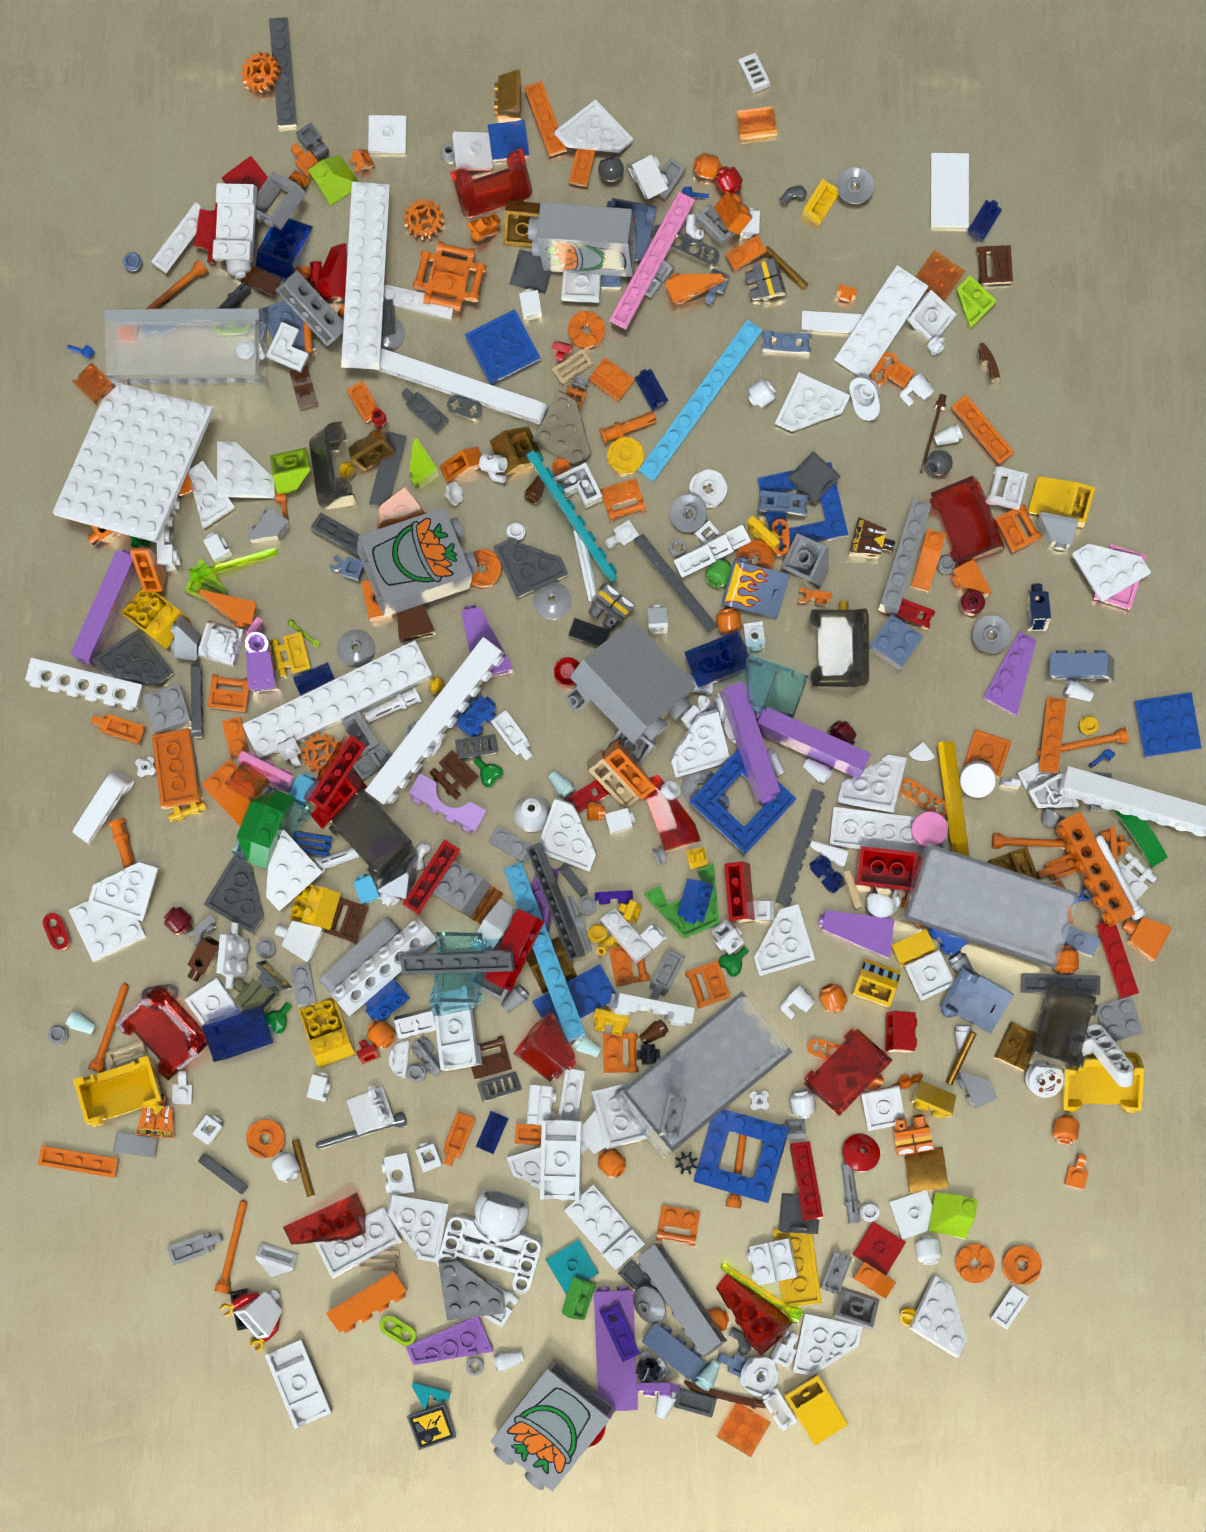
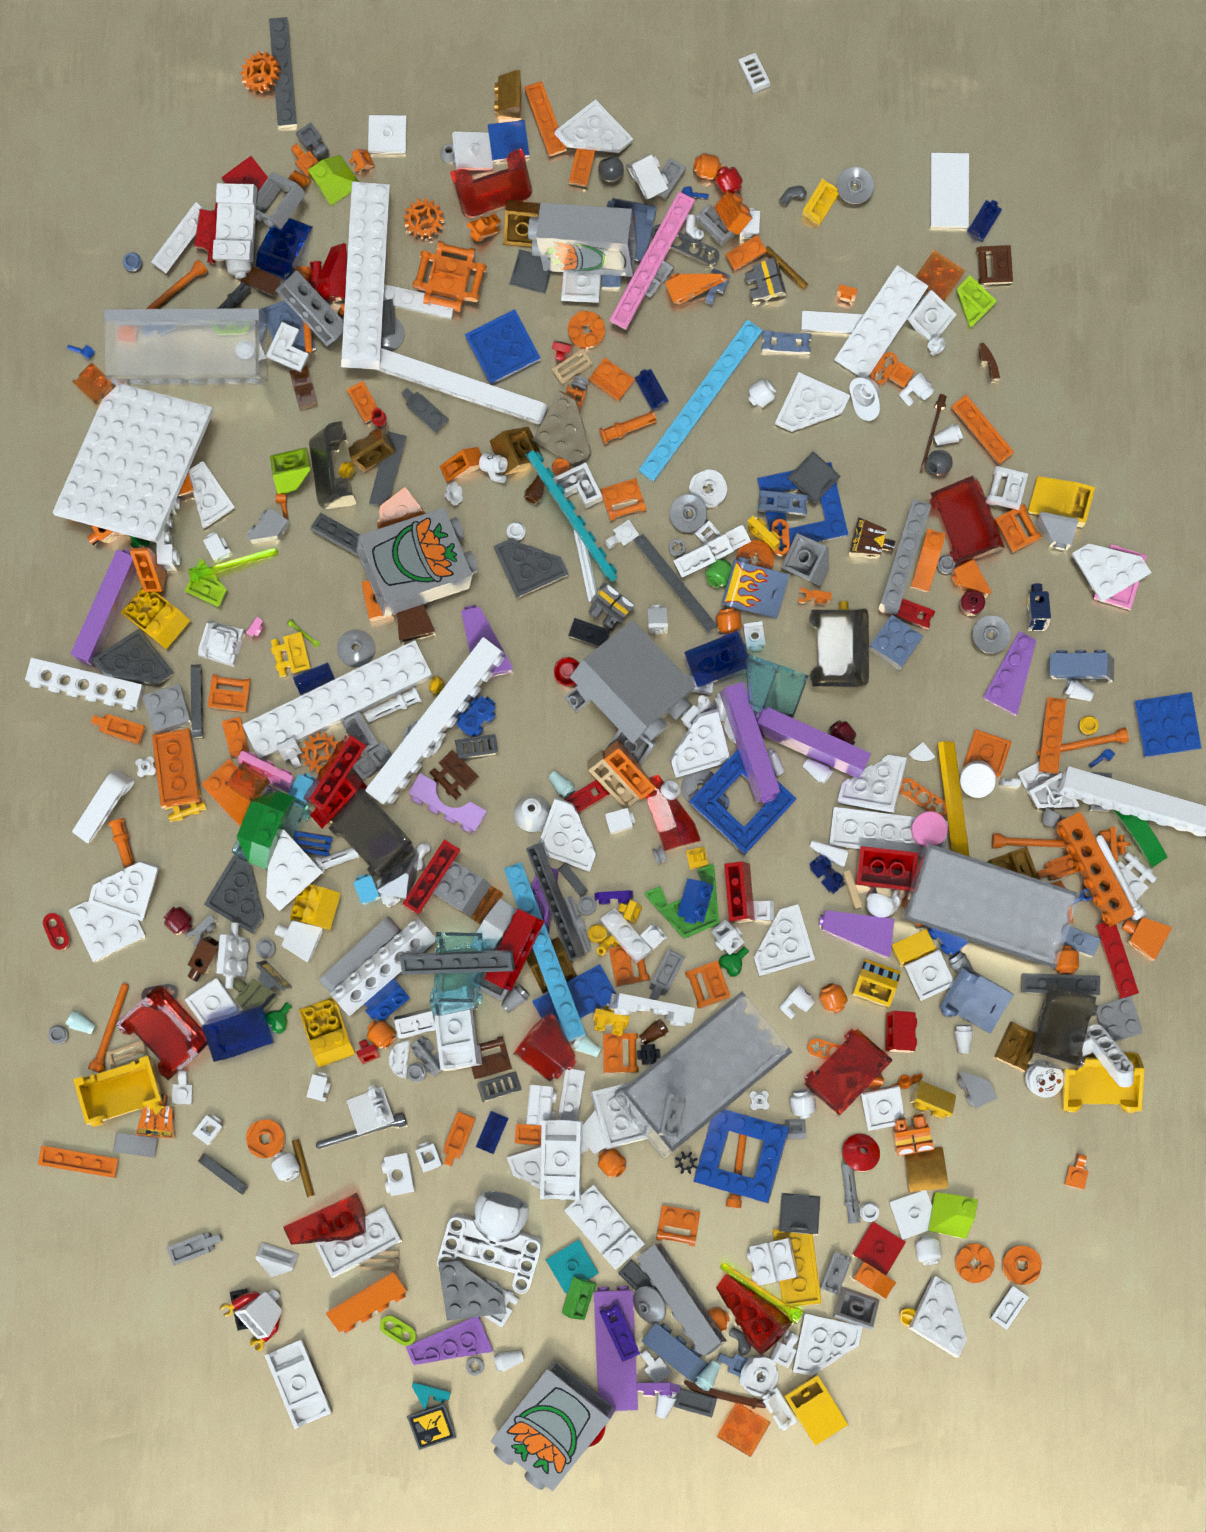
(185, 640): light grey slope -> none
(223, 1284): orange piece -> none
(233, 608): orange slope -> none
(241, 474): white plate -> none
(260, 663): medium lavender piece -> none
(303, 984): light grey plate -> none
(350, 568): sand blue plate -> none
(352, 921): reddish brown plate -> none
(419, 1224): white plate -> none
(421, 466): lime slope -> none
(465, 404): dark grey beam -> none
(488, 772): green rock -> none
(493, 565): orange plate -> none
(510, 844): light grey hinge -> none
(512, 734): white hinge -> none
(530, 304): white brick -> none
(556, 609): light grey dish -> none
(595, 811): orange plate -> none
(625, 455): yellow tile -> none
(648, 1370): black gear -> none
(756, 123): clear orange plate -> none
(798, 852): dark grey piece -> none
(806, 1181): red plate -> none
(961, 1057): pearl gold bar -> none
(1066, 1129): orange head -> none

